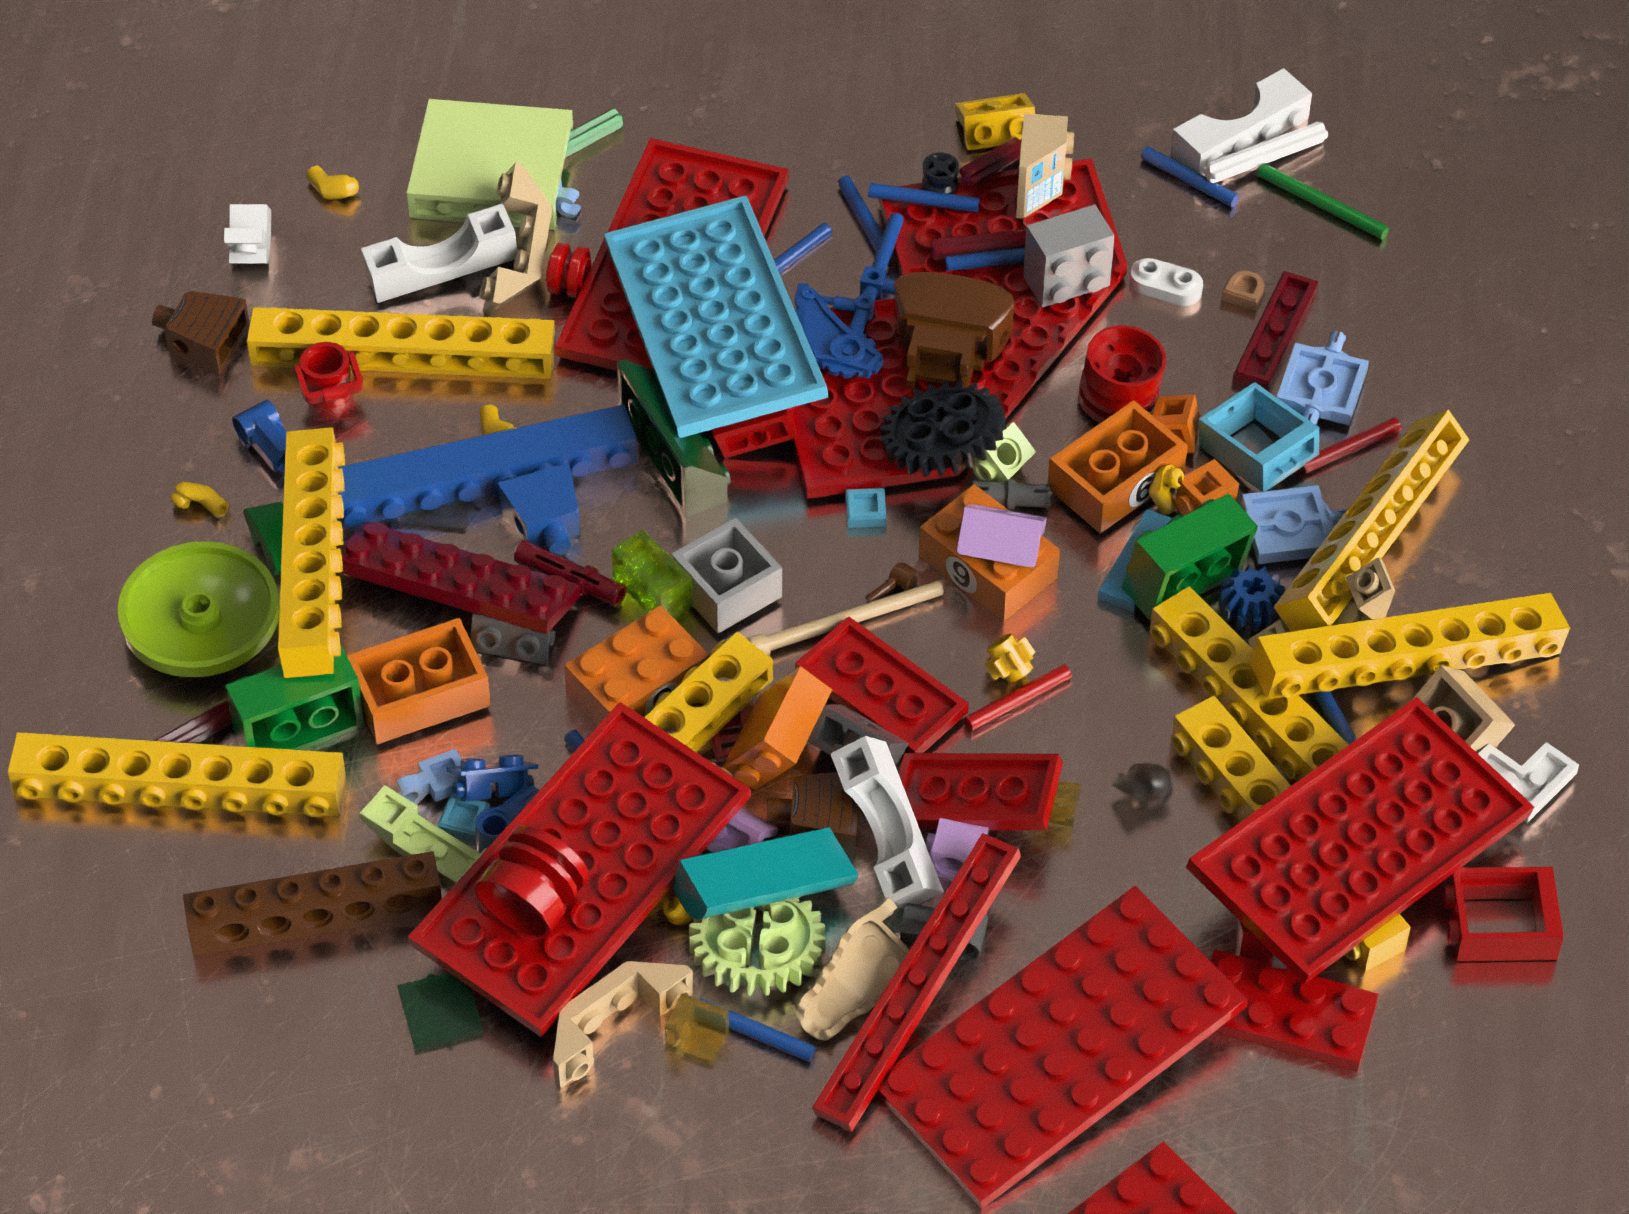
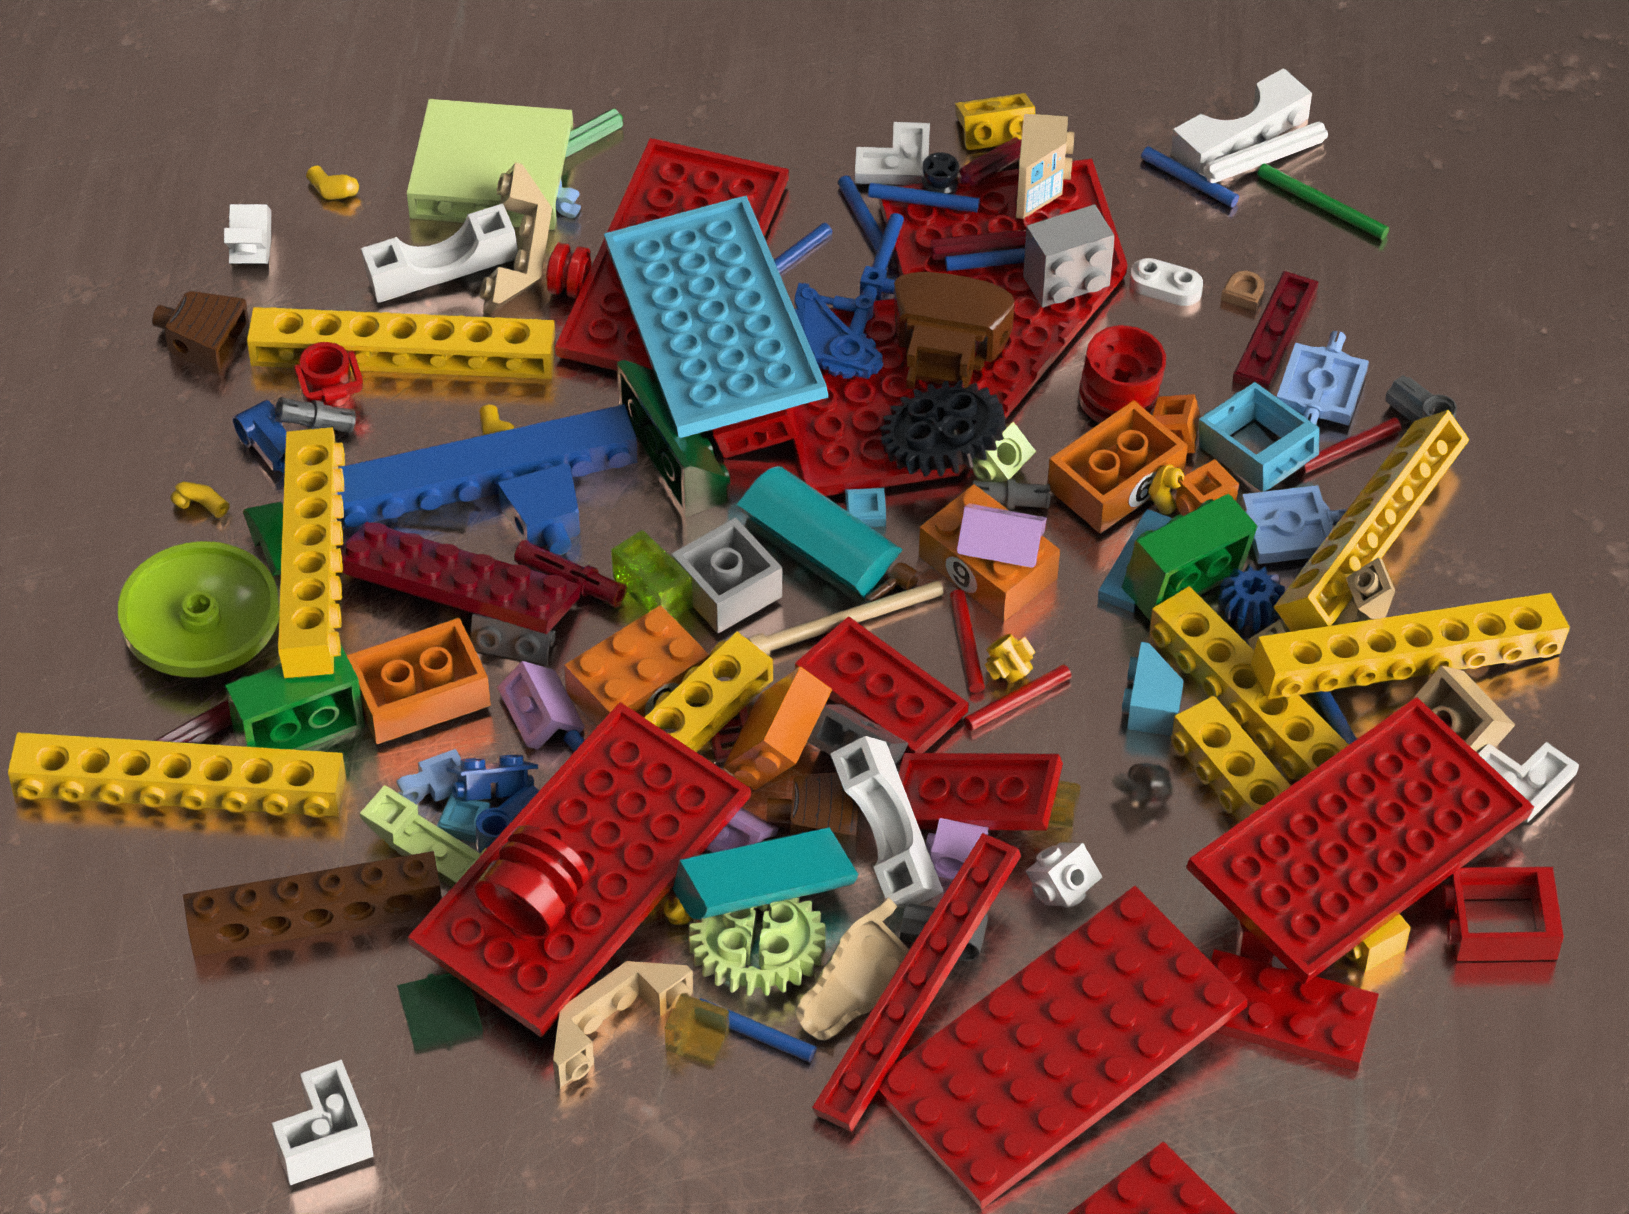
(315, 415): none -> dark grey pin
(327, 1134): none -> white brick
(538, 703): none -> lavender panel
(819, 529): none -> teal brick
(898, 164): none -> white plate
(967, 641): none -> red bar
(1063, 874): none -> white brick
(1154, 694): none -> medium azure slope
(1416, 401): none -> dark grey piece

